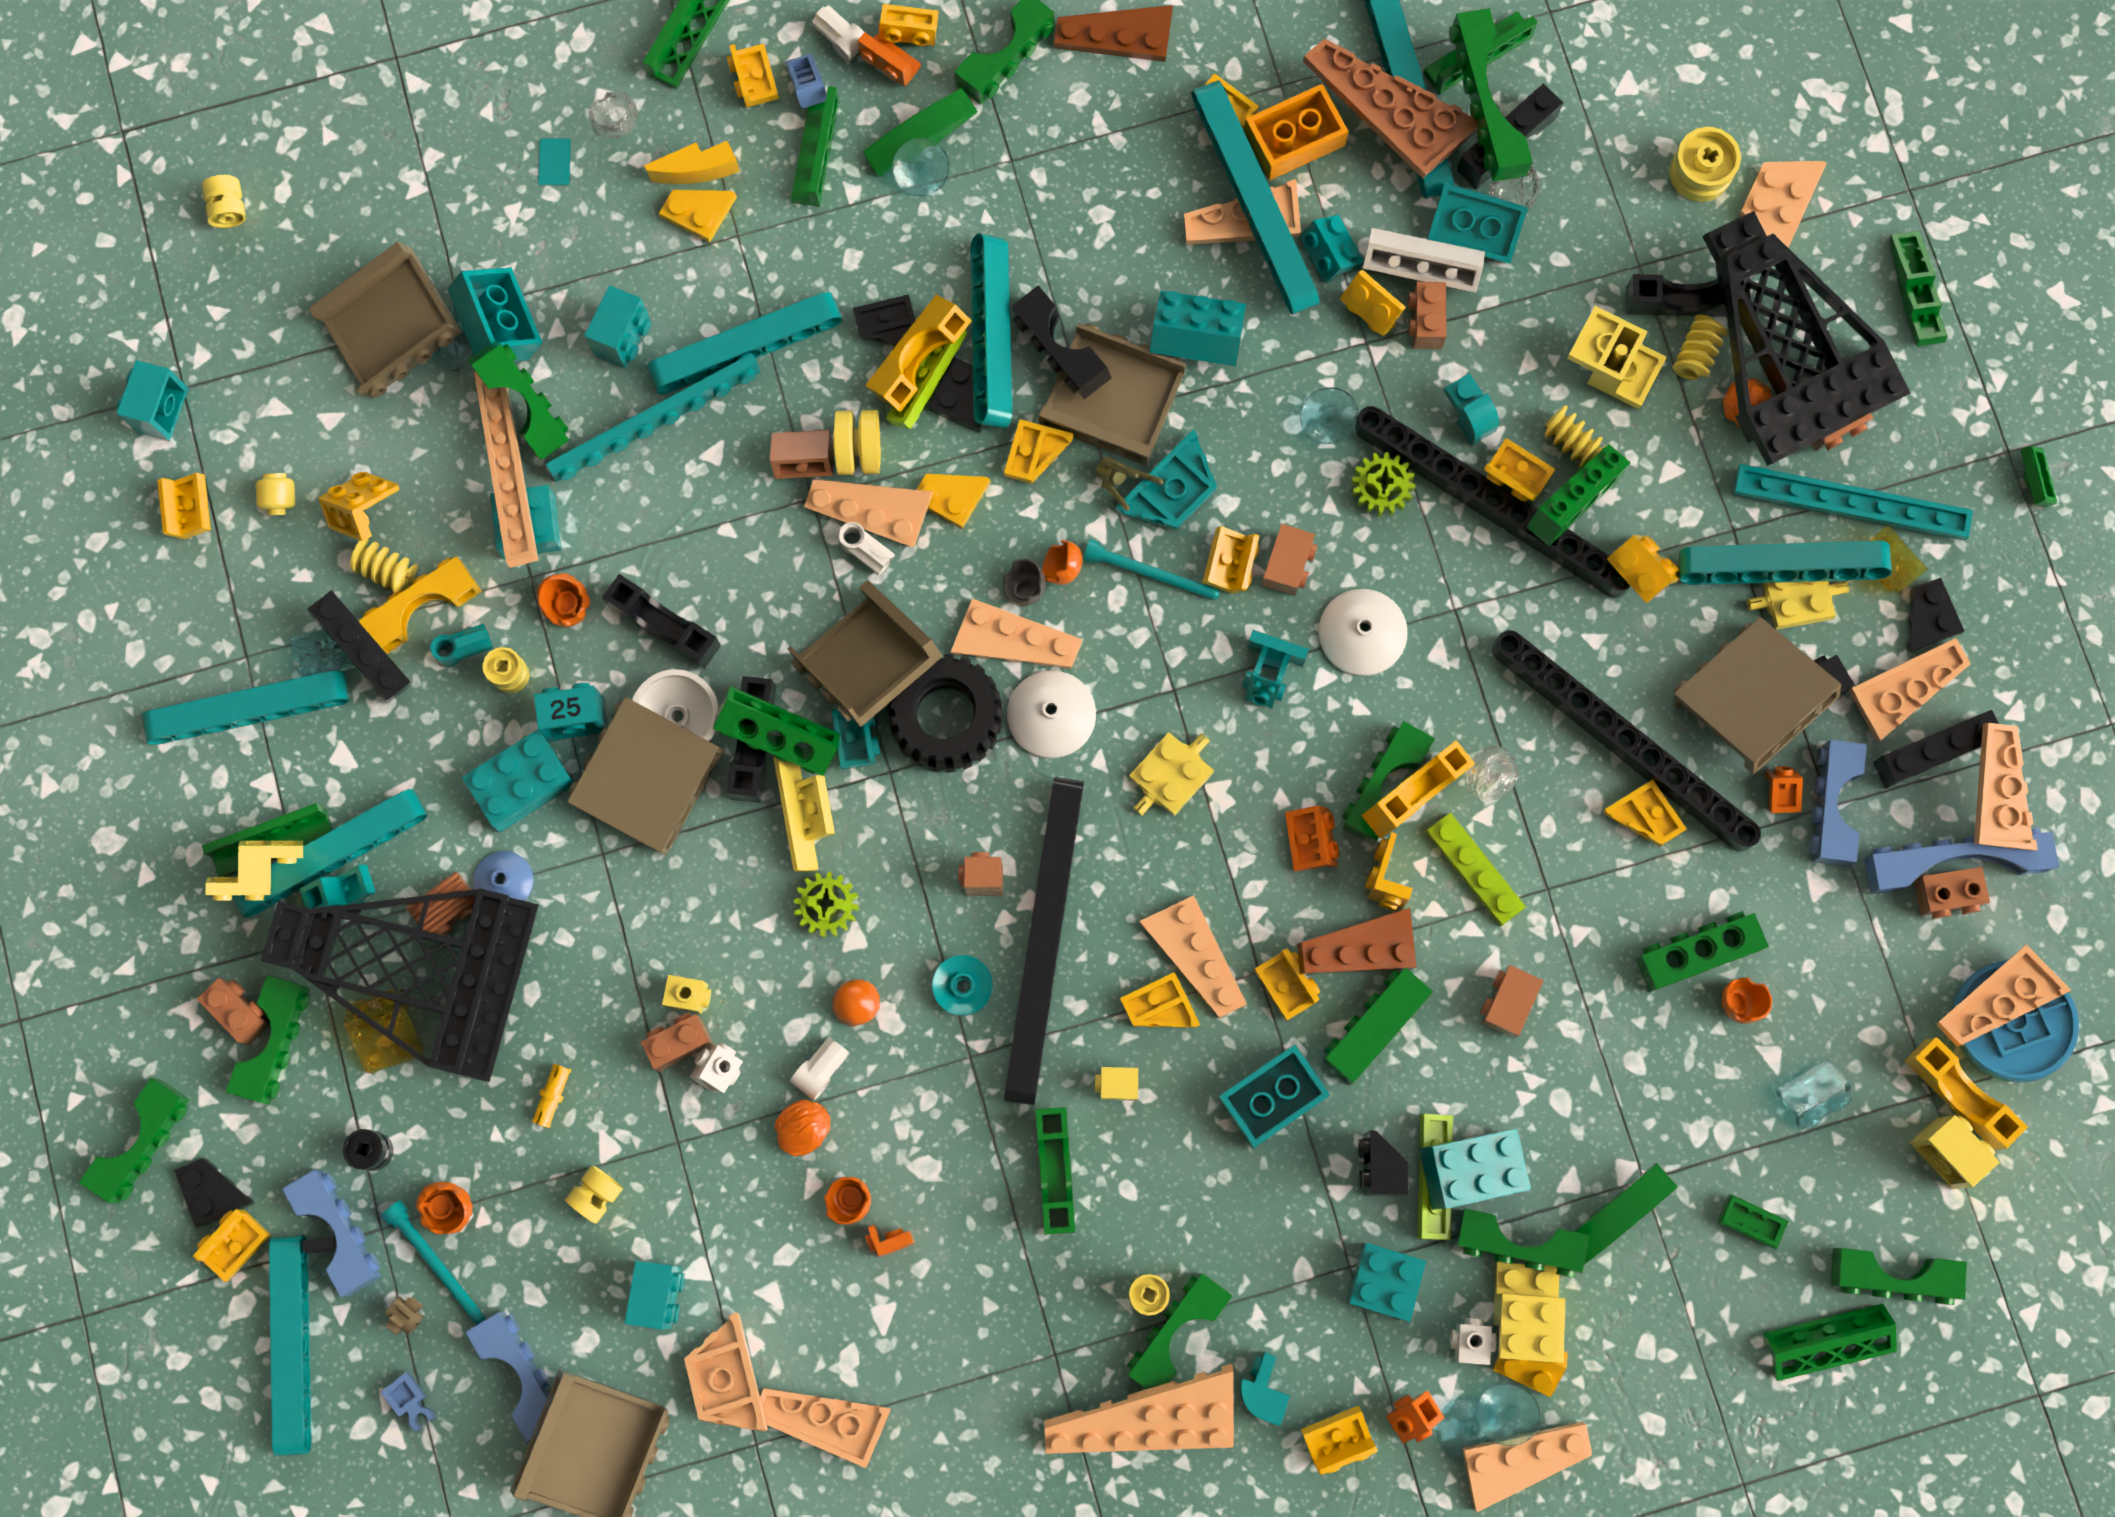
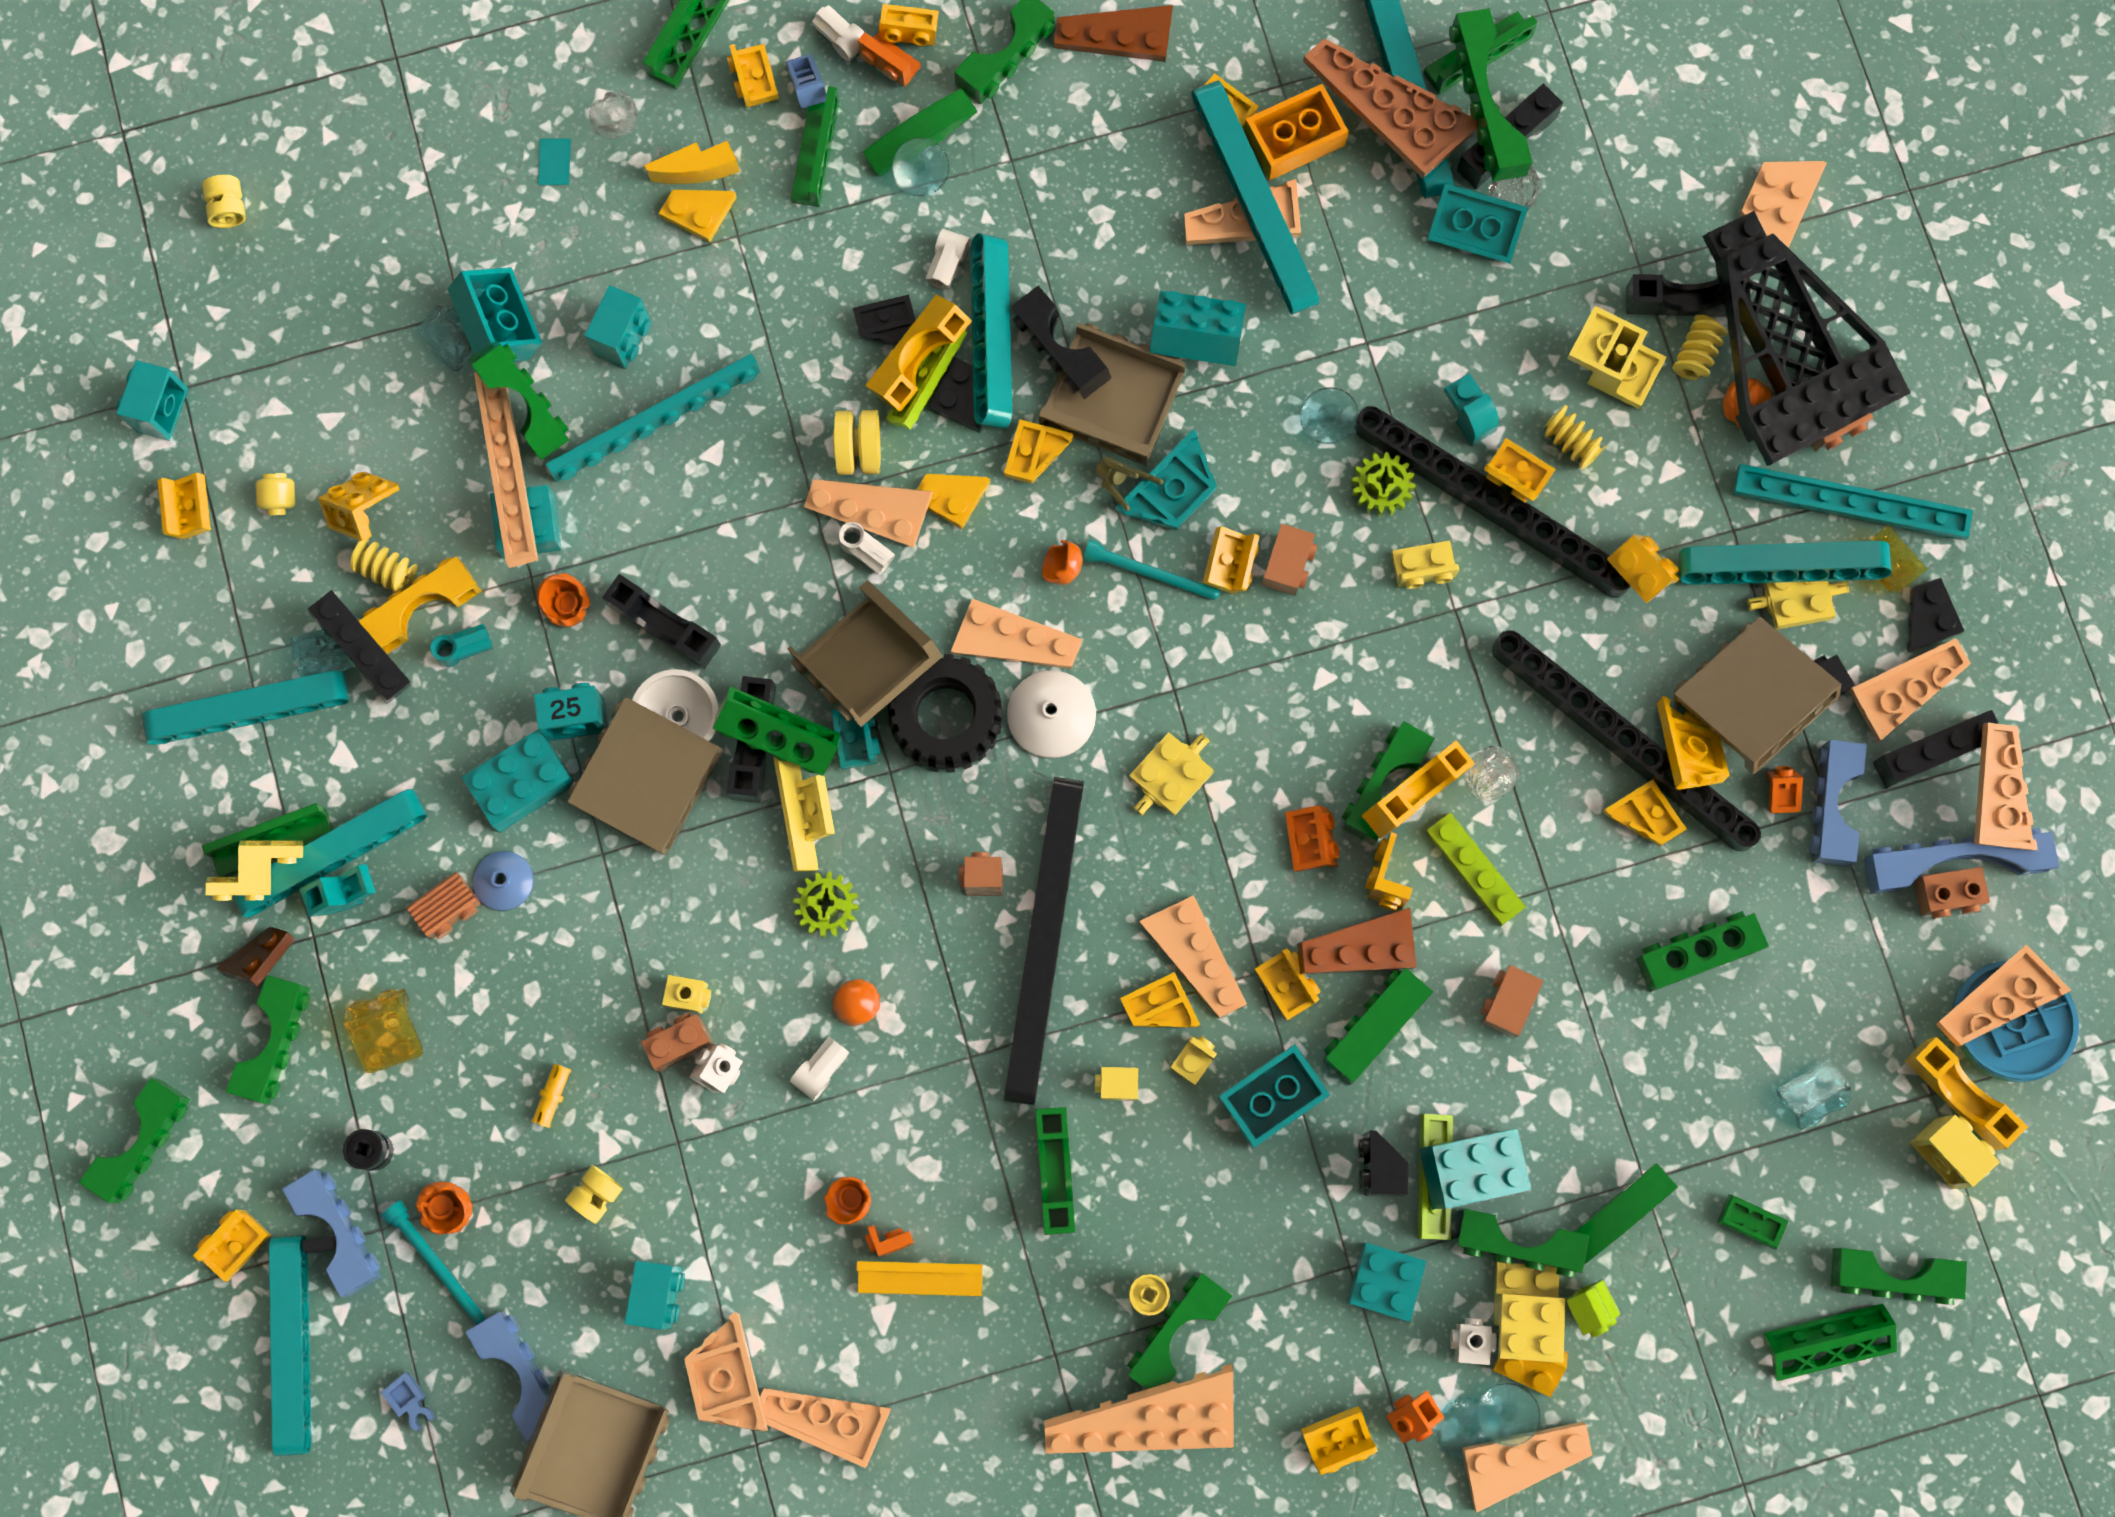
(209, 1192): black wing -> none
(234, 1011): nougat brick -> none
(257, 957): none -> reddish brown wing
(387, 319): dark tan panel -> none
(404, 1315): dark tan gear -> none
(480, 987): black wing -> none
(506, 670): light yellow wheel -> none
(755, 337): teal beam -> none
(802, 454): nougat brick -> none
(802, 1127): orange hair -> none
(920, 1278): none -> yellow fence
(949, 252): none -> white piece
(960, 969): teal dish -> none
(1024, 583): dark grey hair -> none
(1194, 1059): none -> light yellow bracket
(1260, 1399): teal brick -> none
(1276, 655): teal tile -> none
(1331, 247): teal bracket -> none
(1361, 651): white dish -> none
(1372, 303): yellow bracket -> none
(1424, 260): white brick -> none
(1424, 564): none -> light yellow bracket
(1429, 315): nougat brick -> none
(1578, 495): green brick -> none
(1593, 1308): none -> lime brick
(1692, 749): none -> yellow wing
(1705, 164): light yellow wheel -> none
(1746, 1000): orange hair -> none
(1917, 288): green slope -> none
(2038, 476): green plate -> none

